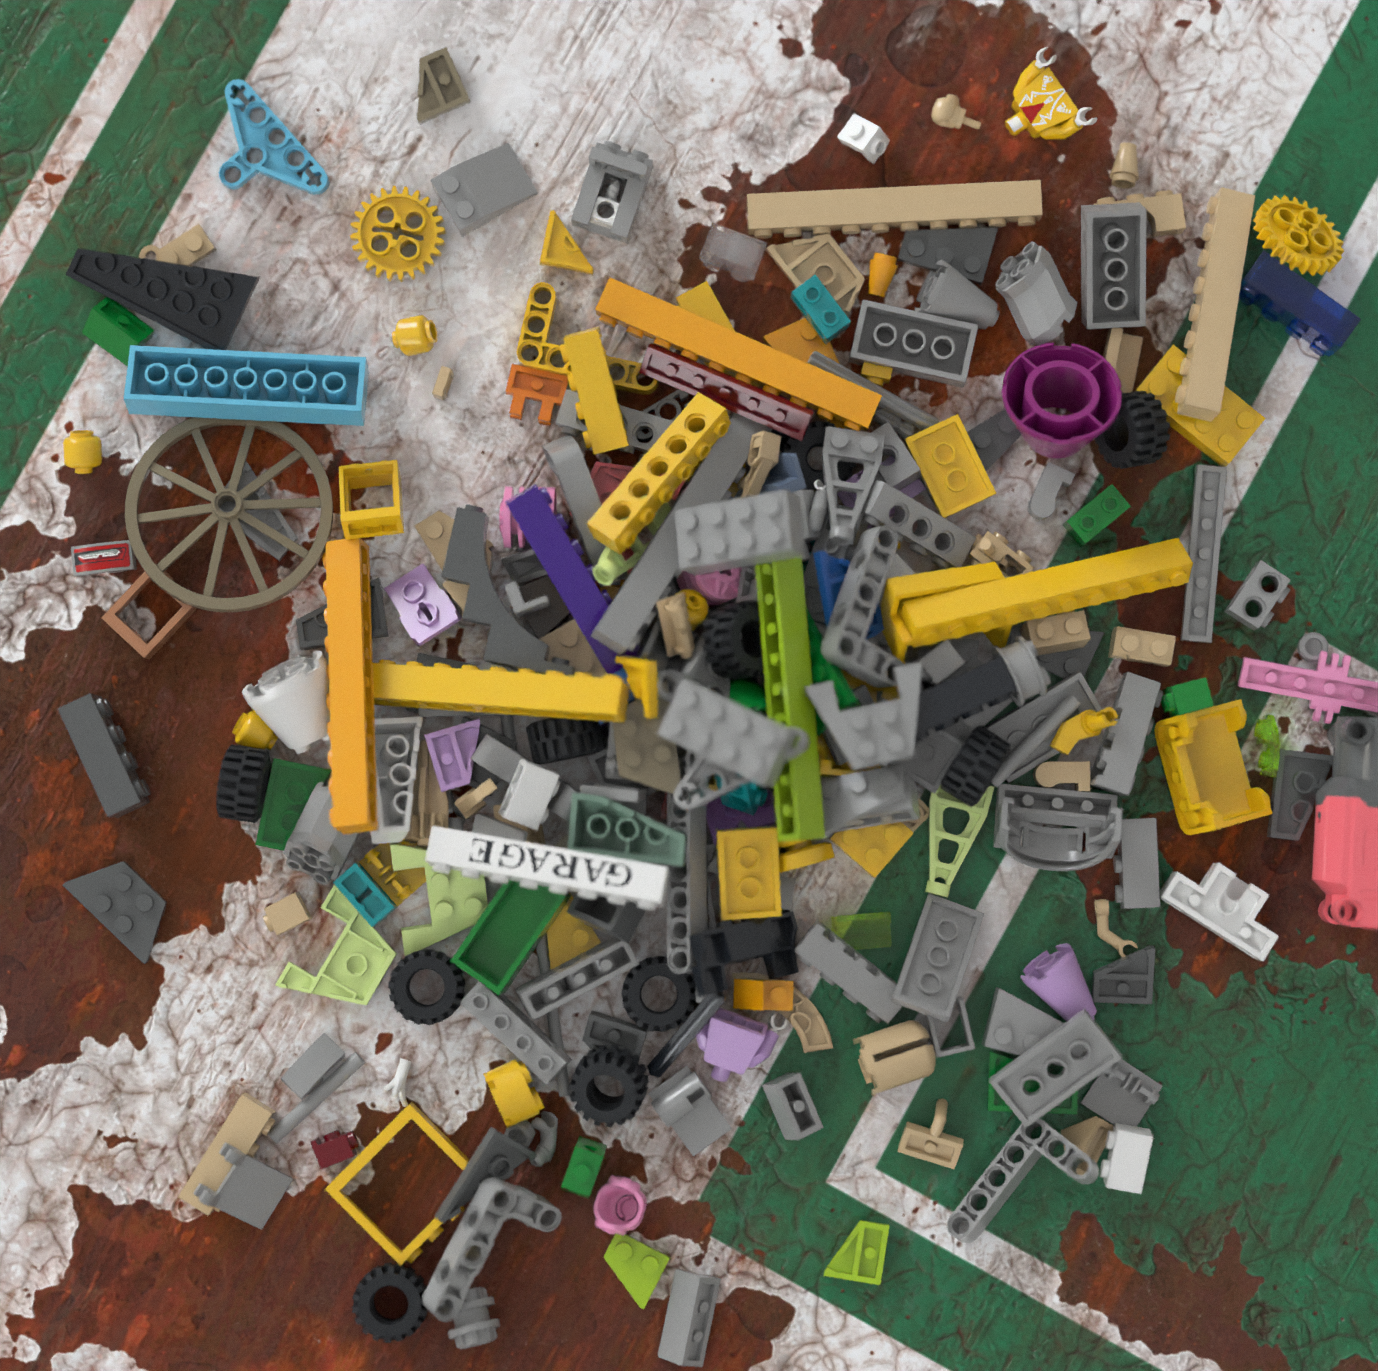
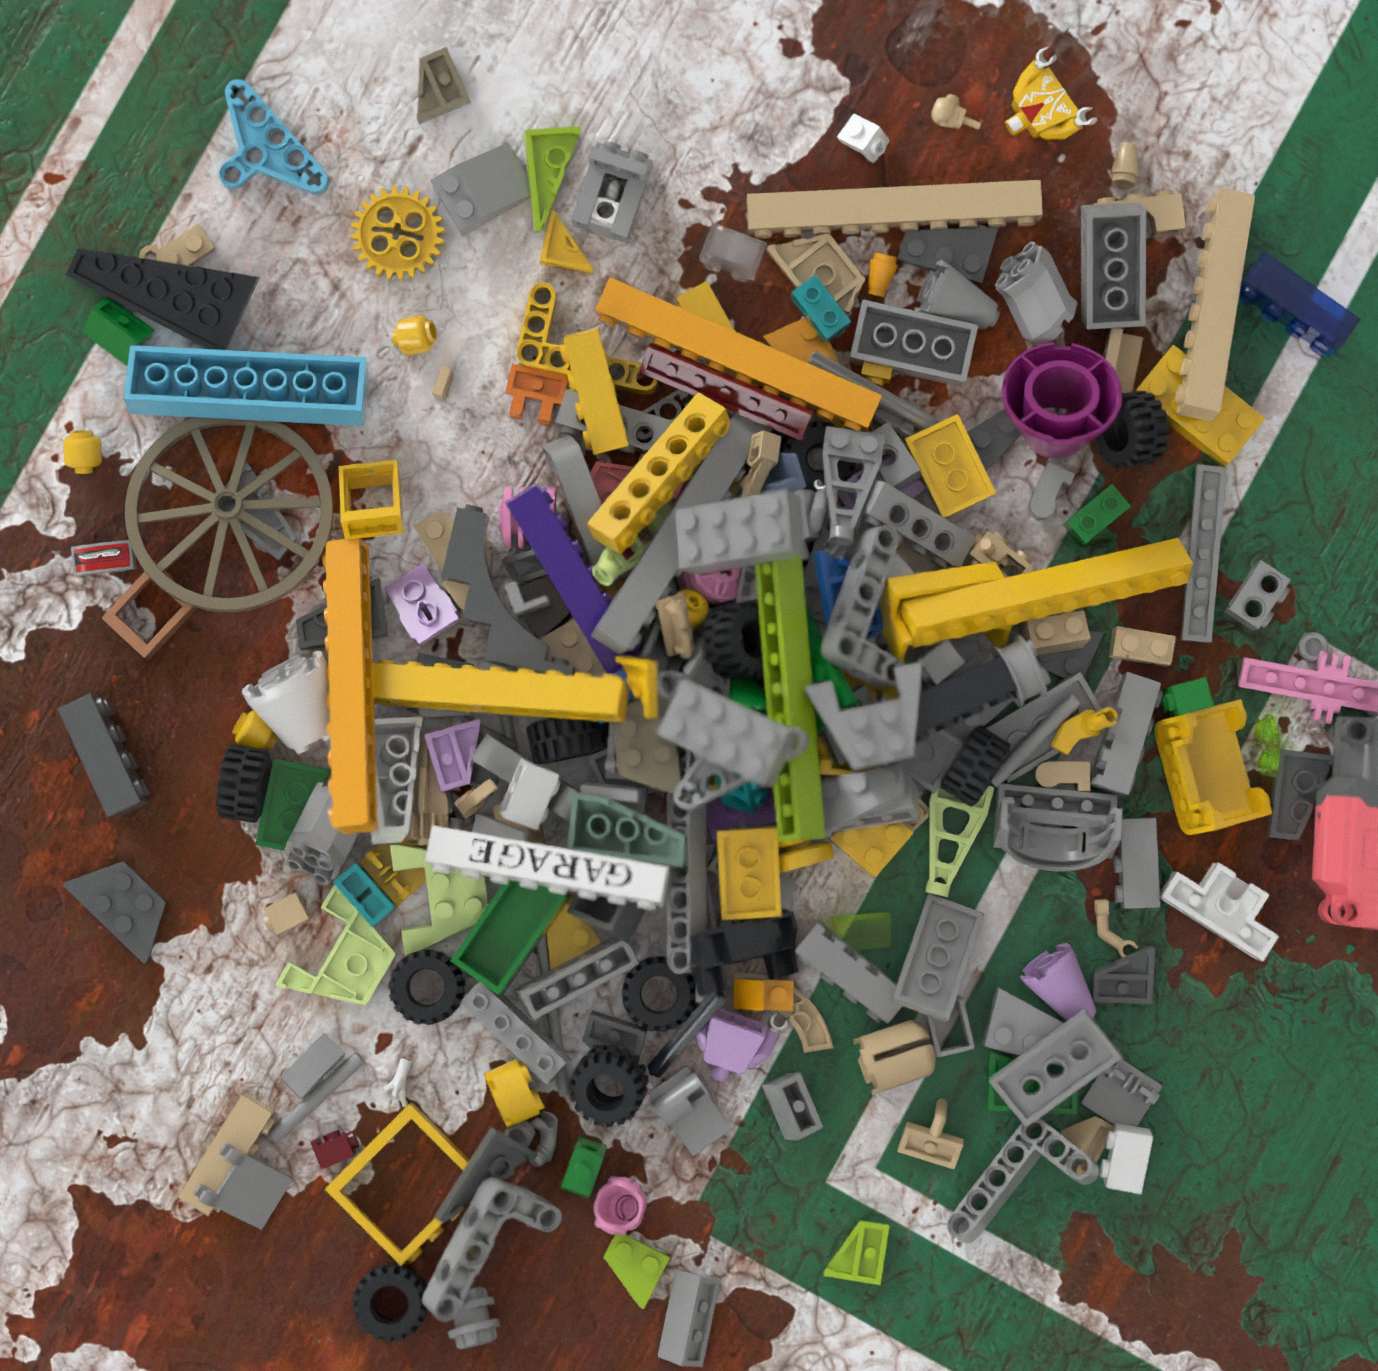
(547, 159): none -> lime wing
(1298, 235): yellow gear -> none

